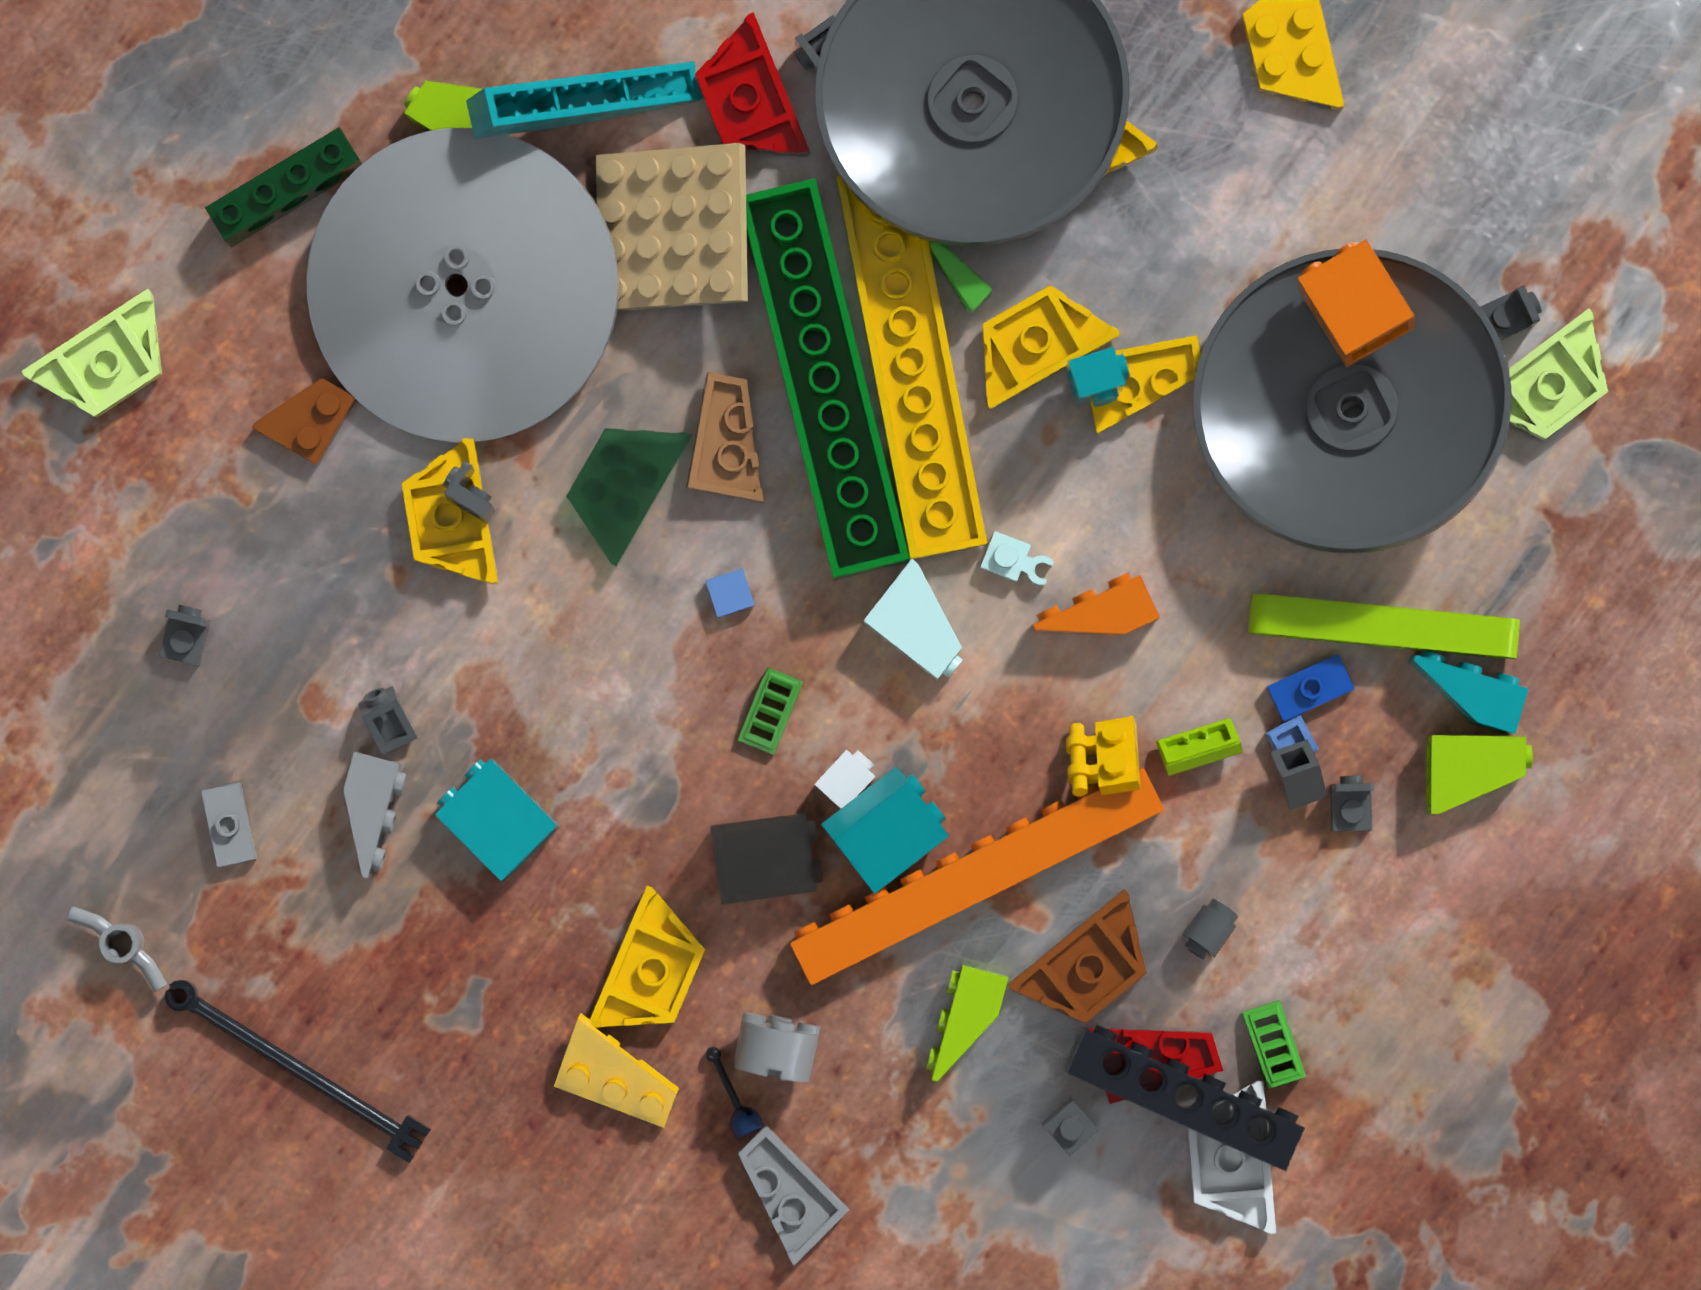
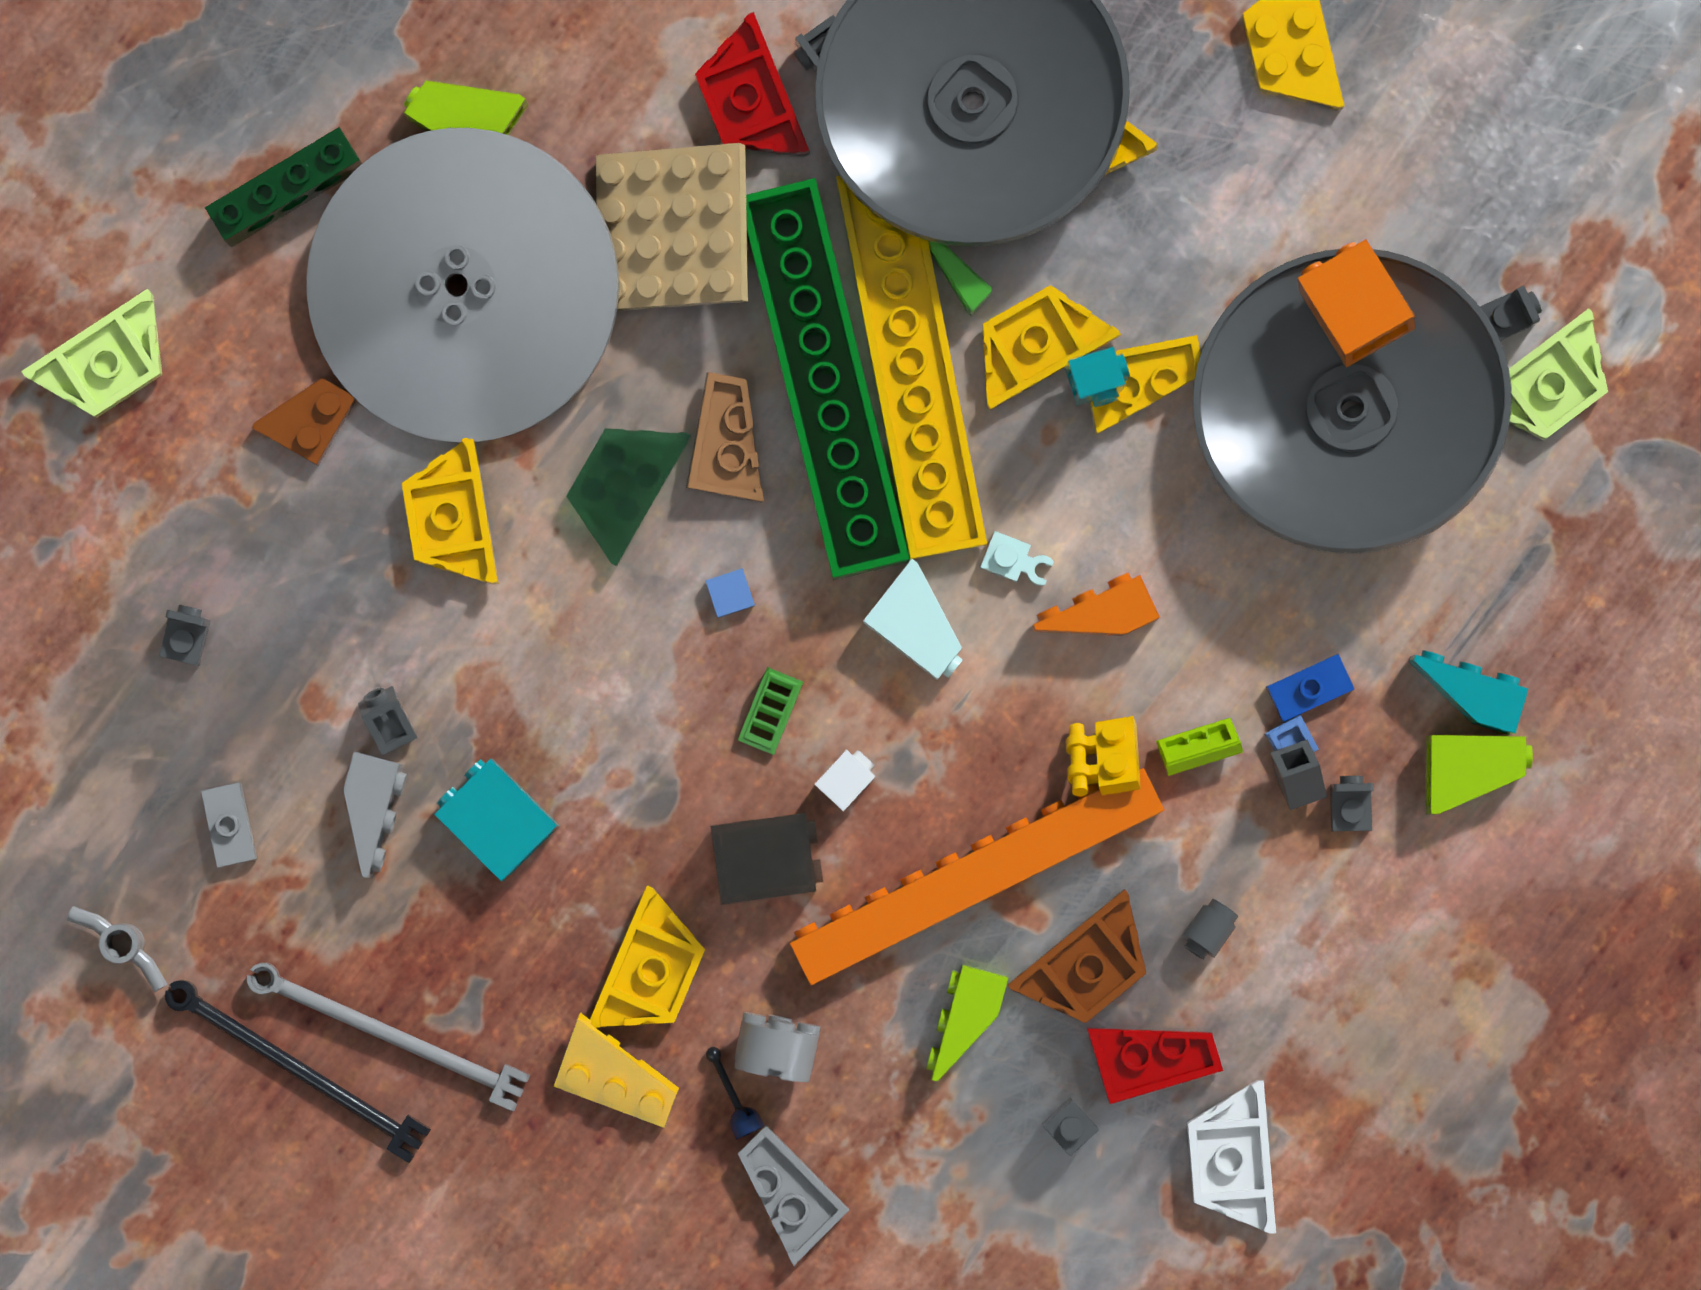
(470, 500): dark grey bracket -> none
(499, 1083): none -> light grey hinge
(580, 99): teal slope -> none
(887, 828): teal brick -> none
(1273, 1149): black brick -> none
(1285, 1076): bright green slope -> none
(1384, 626): lime beam -> none

